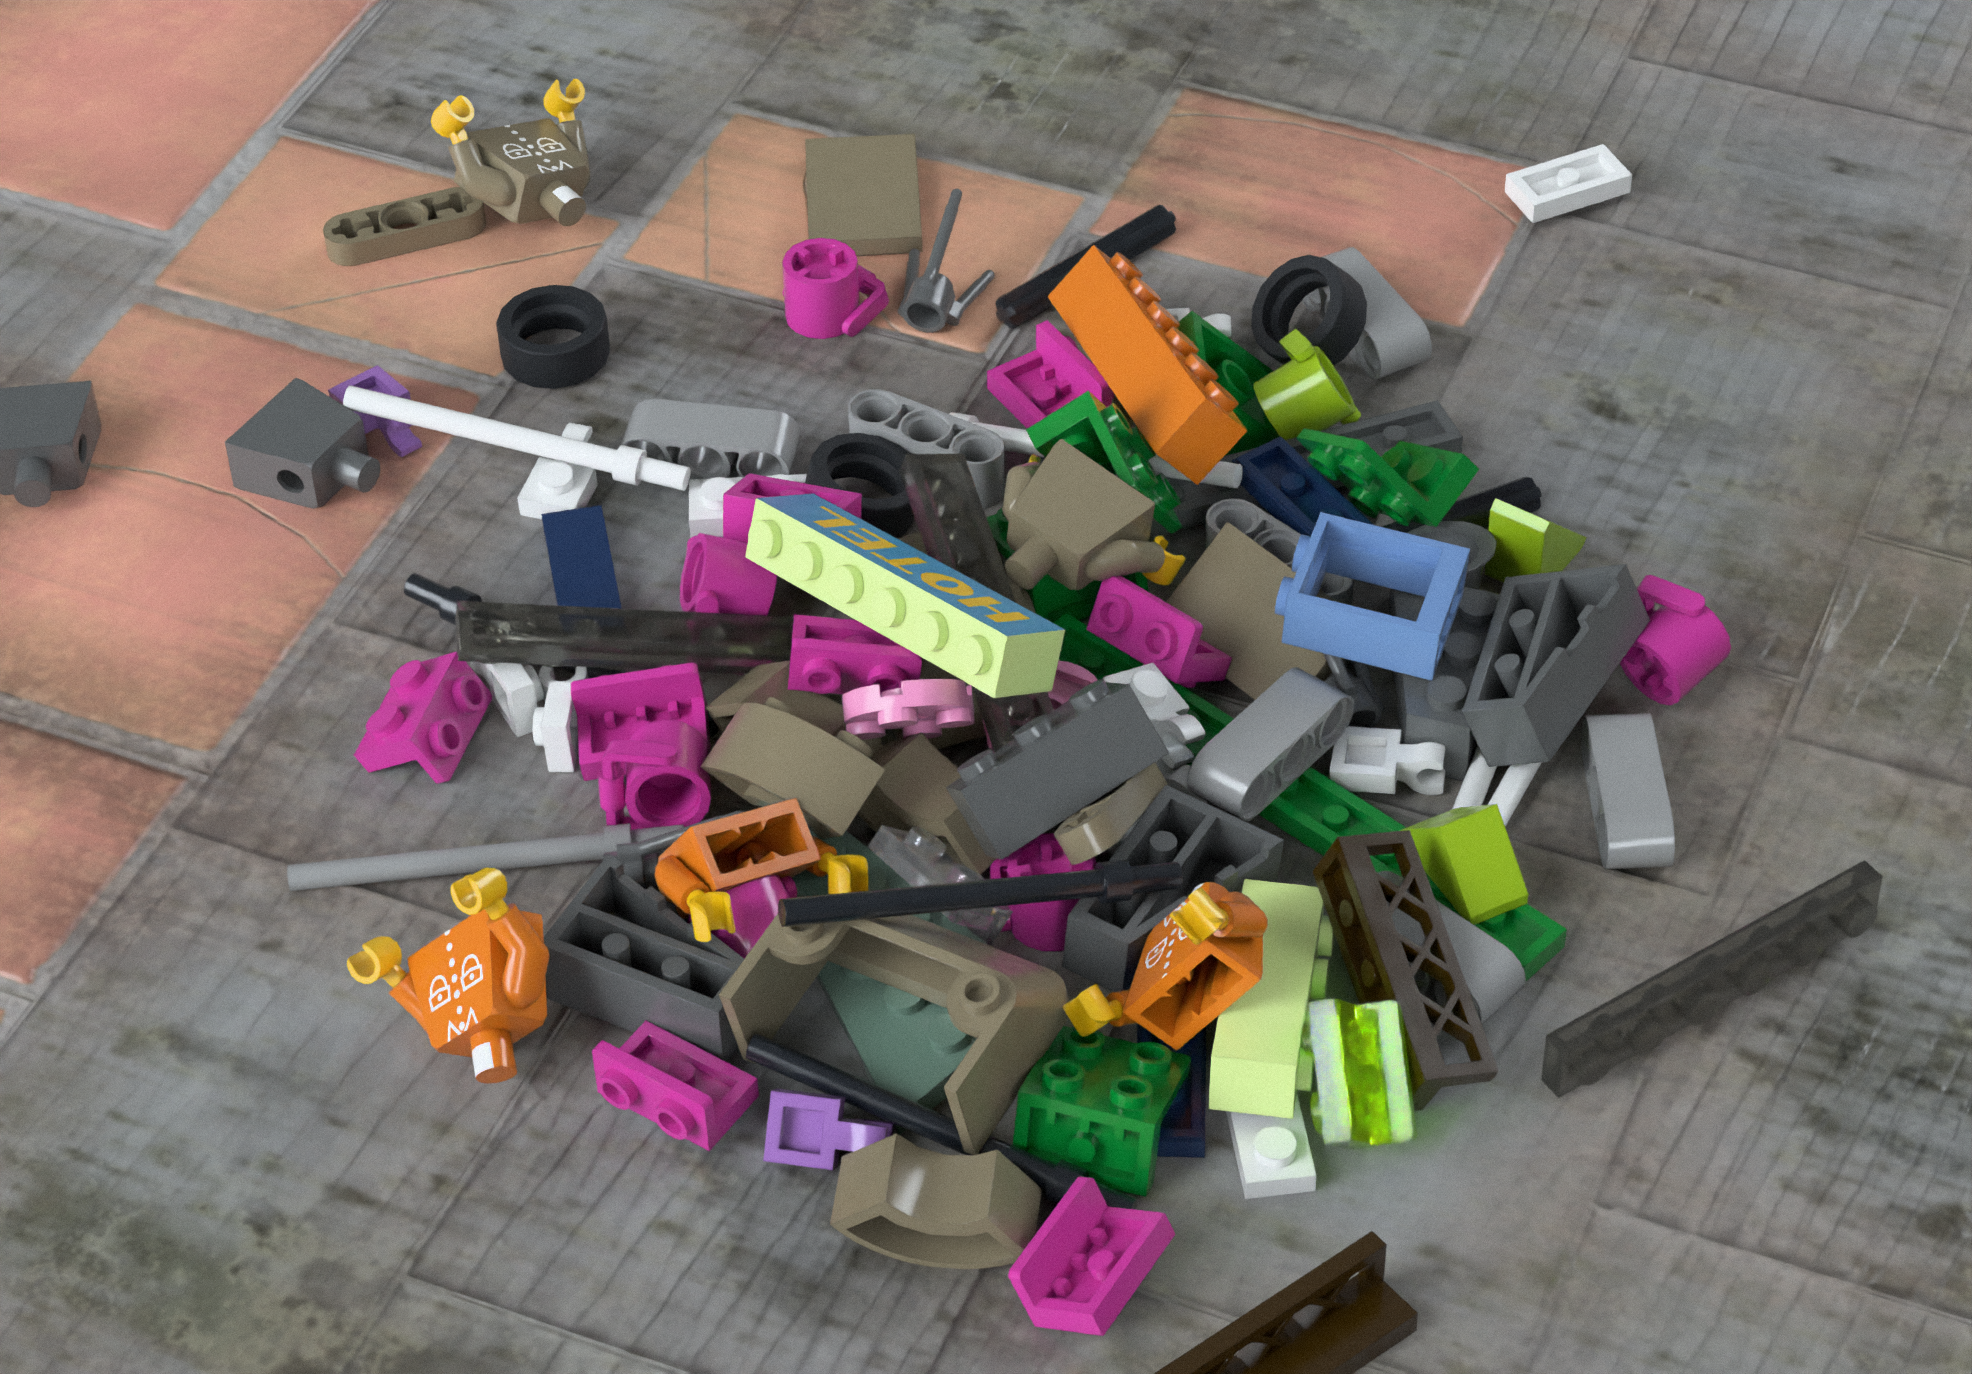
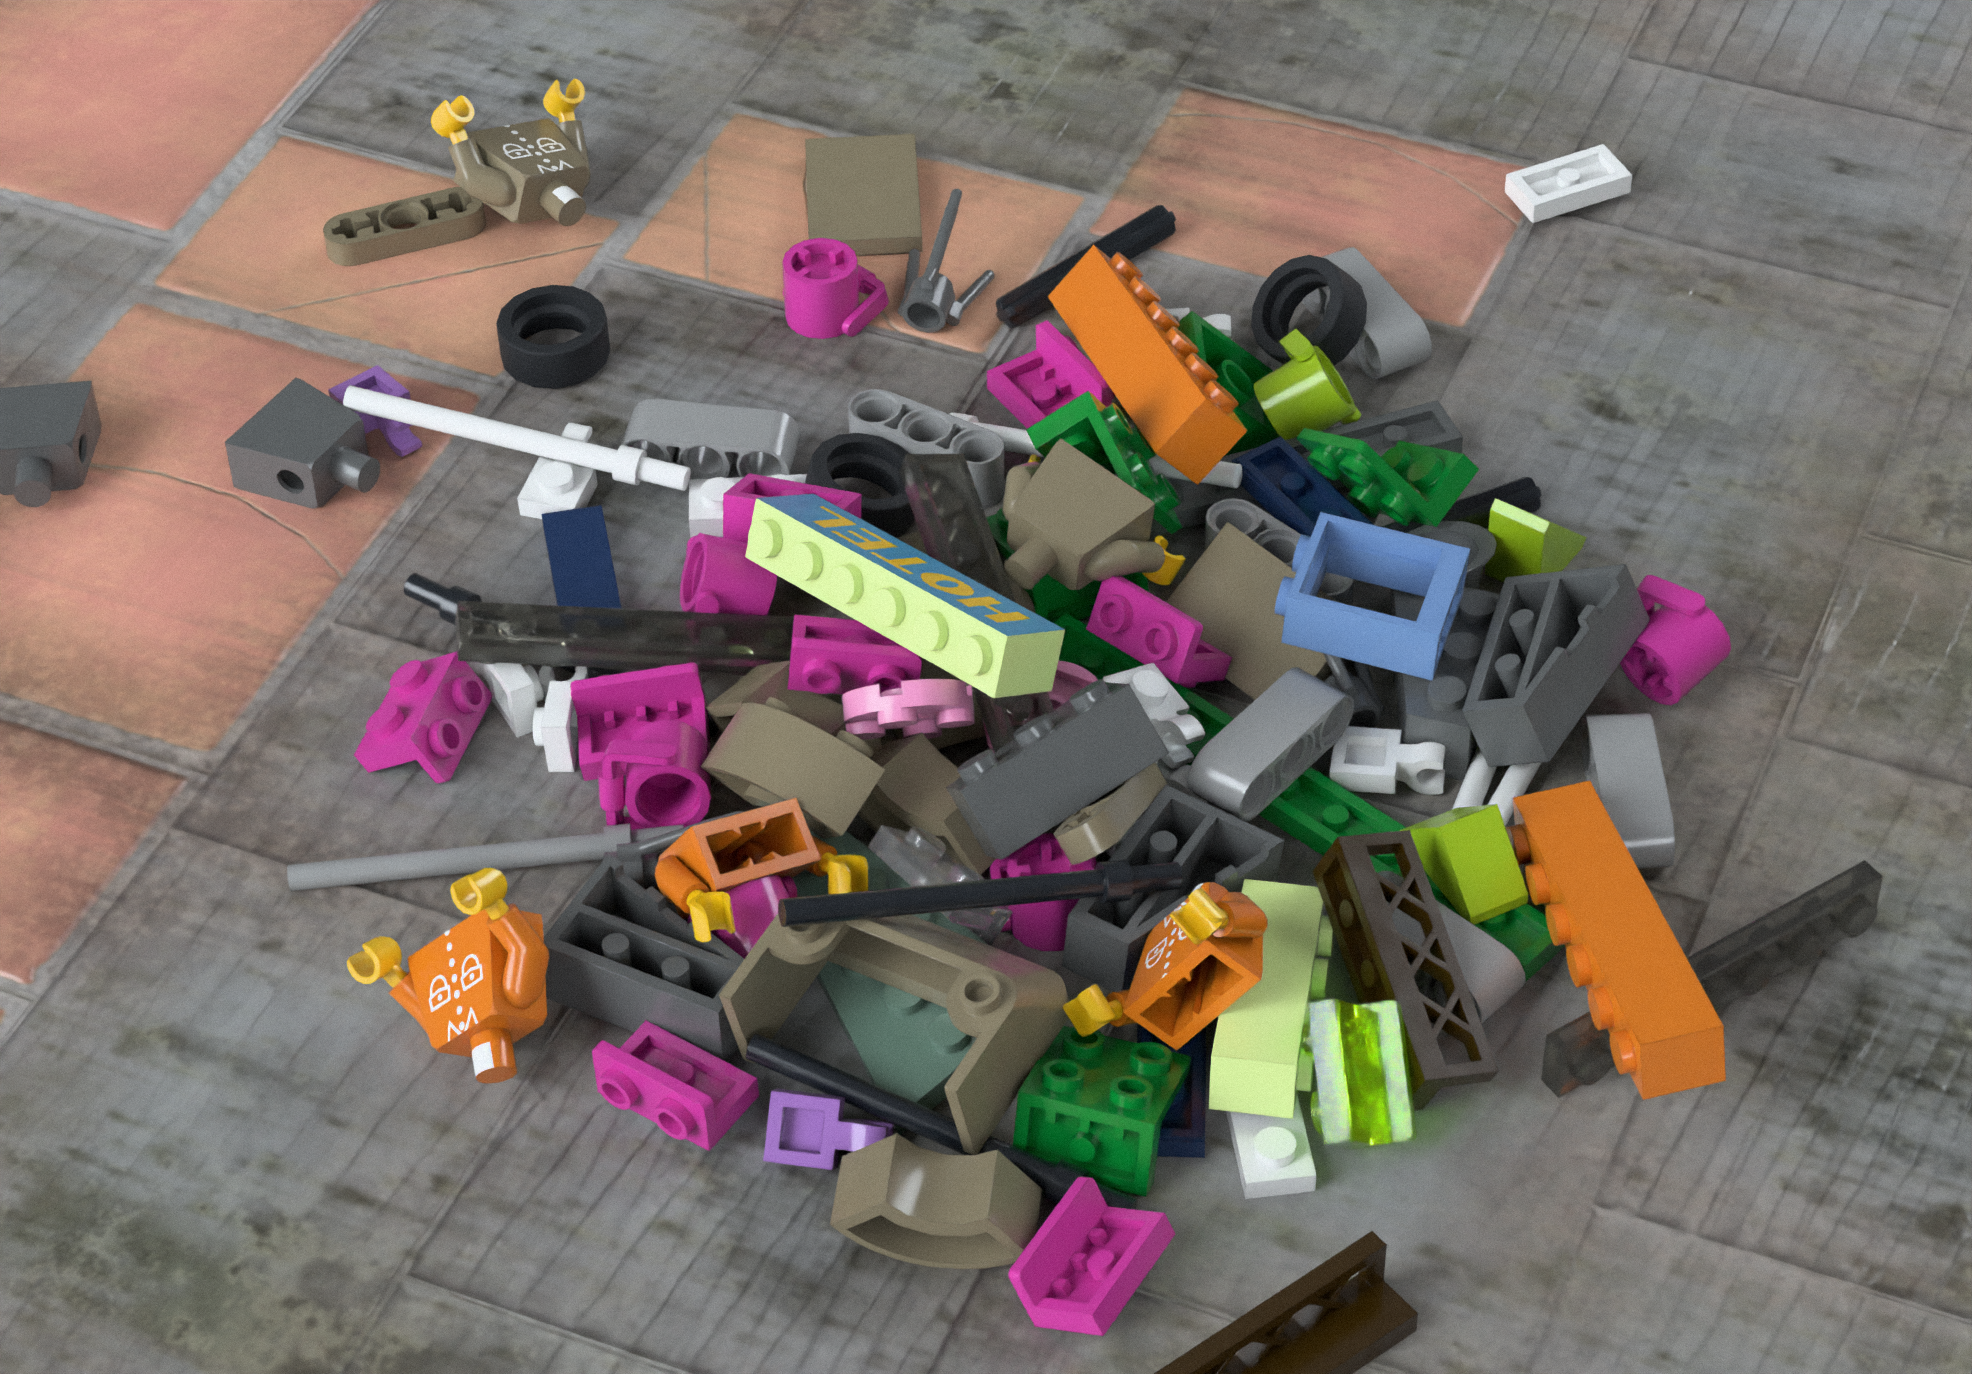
(1617, 942): none -> orange brick

